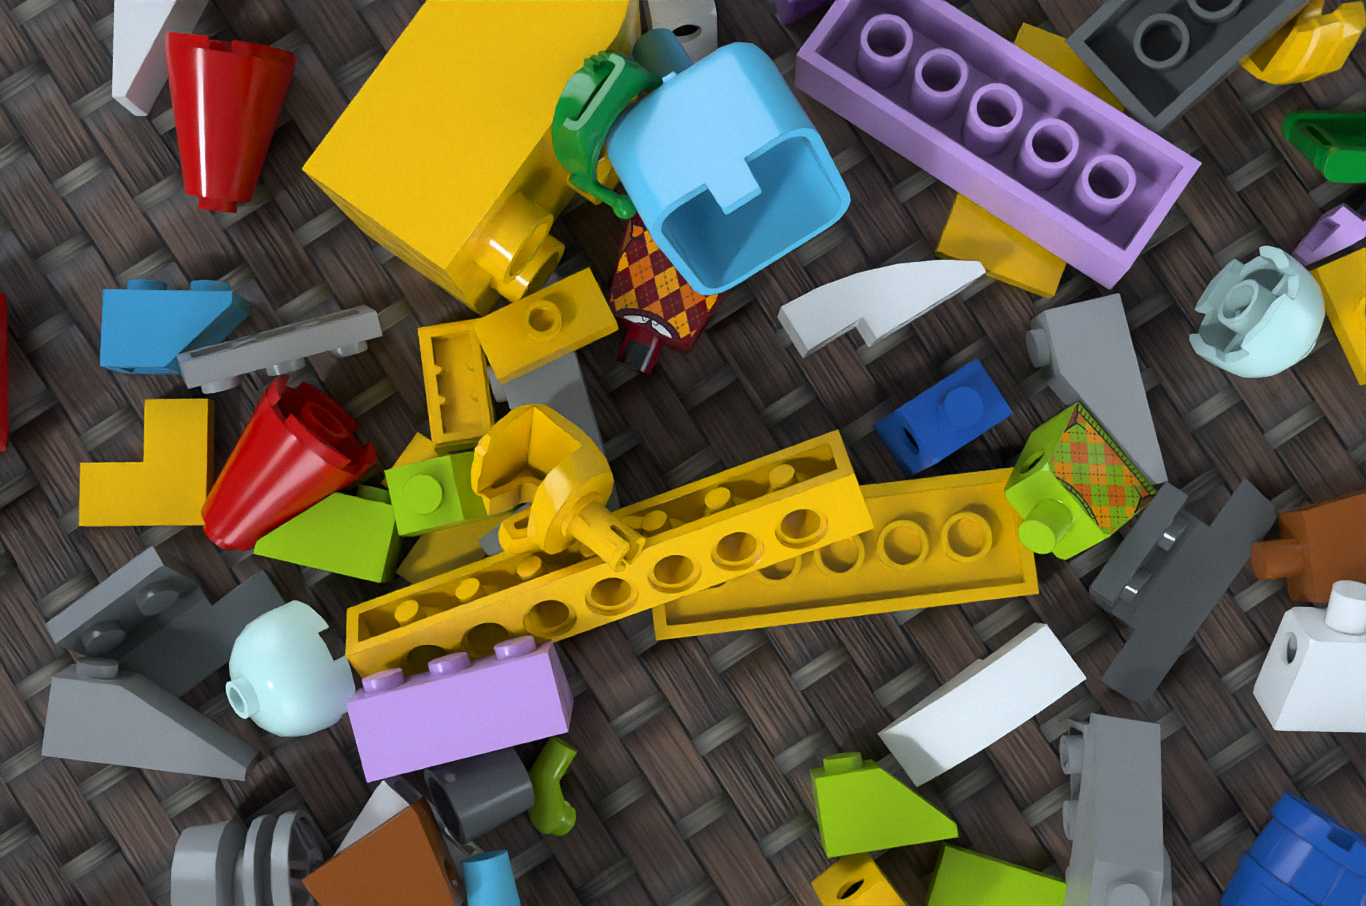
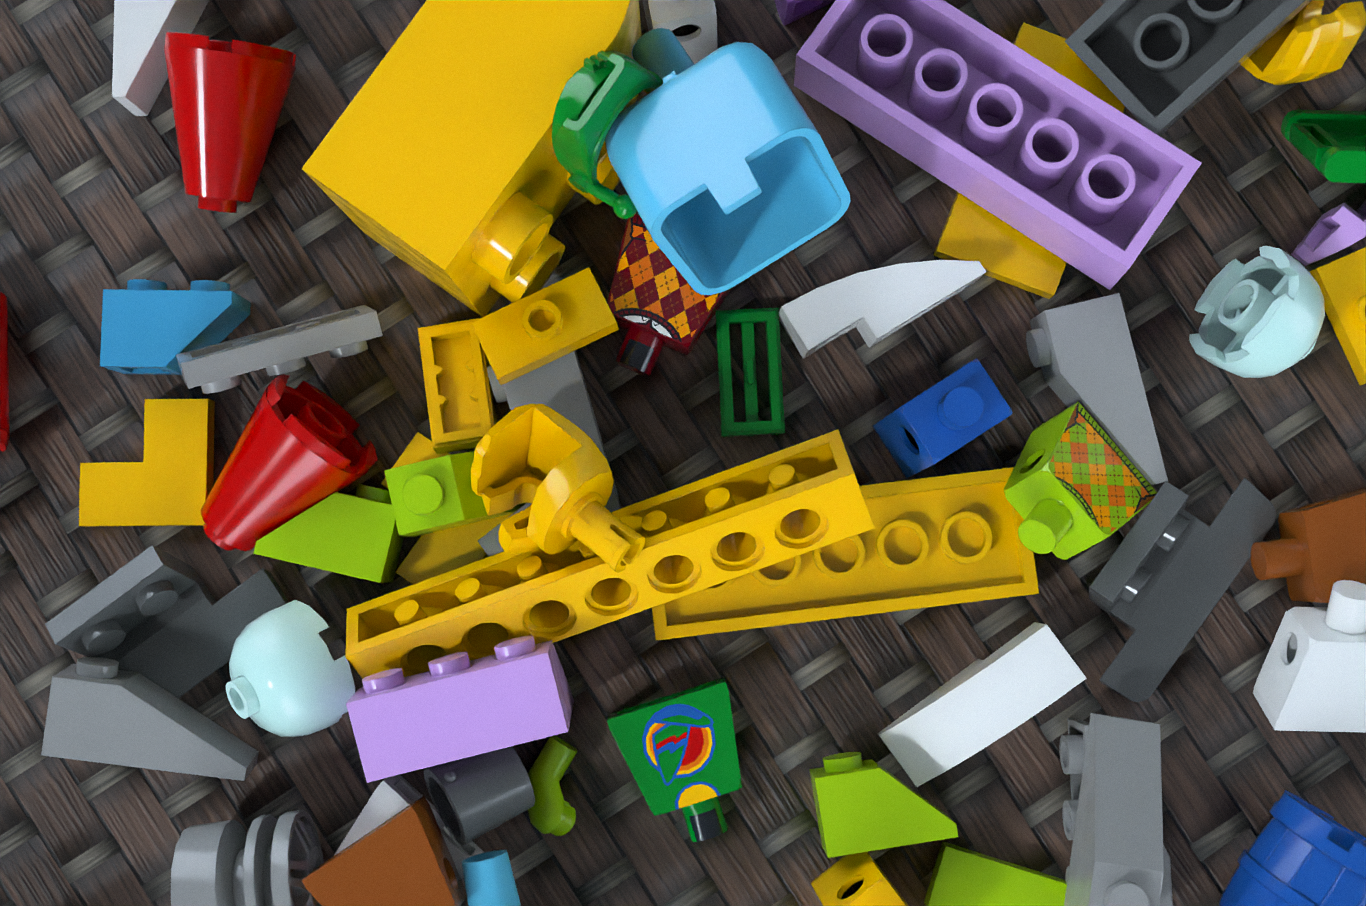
(683, 754): none -> green torso
(752, 425): none -> green tile

